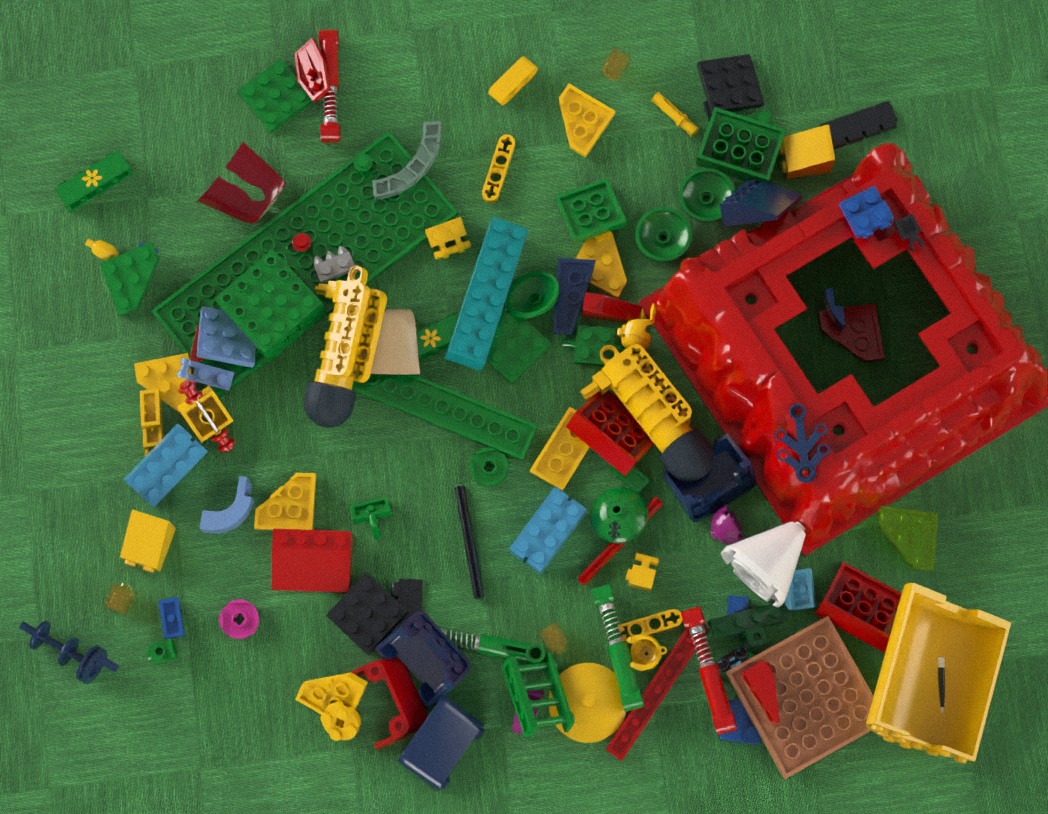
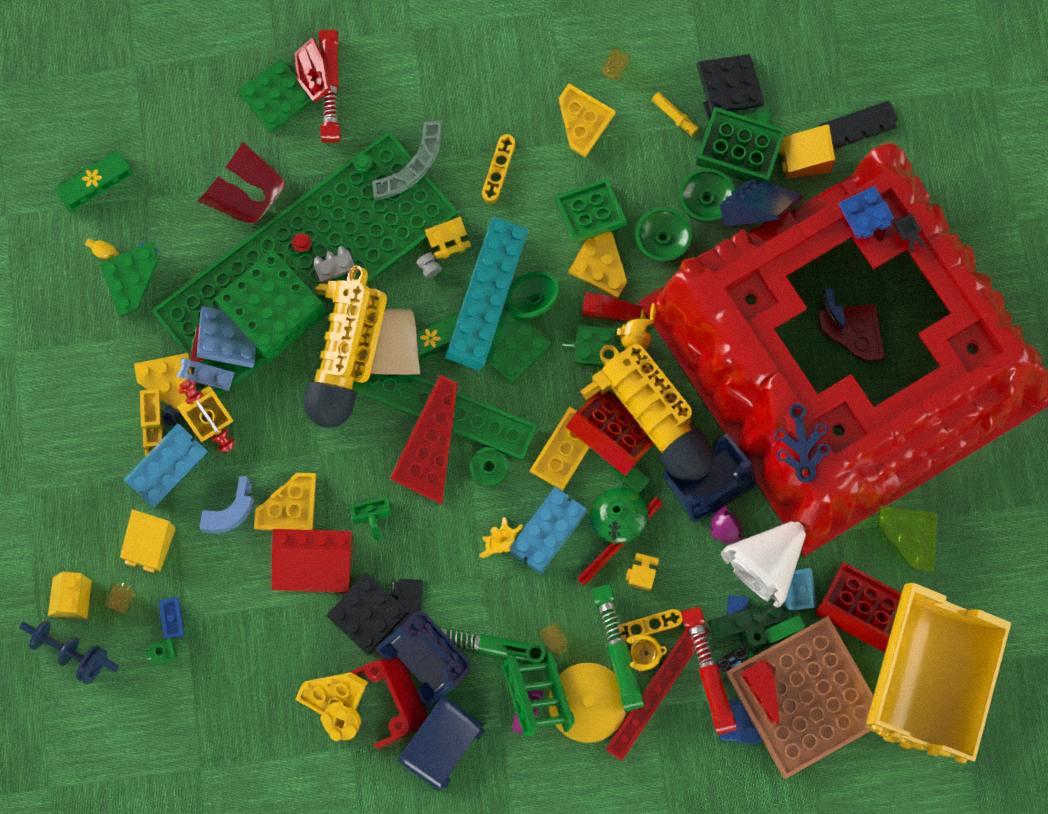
(70, 596): none -> yellow slope
(171, 415): none -> dark blue plate
(231, 612): dark pink plate -> none
(426, 454): none -> red wing
(429, 266): none -> light grey wheel
(469, 542): black axle -> none
(500, 539): none -> yellow piece
(513, 80): yellow beam -> none
(573, 280): dark blue wing -> none
(784, 629): none -> green slope
(941, 681): black bar -> none

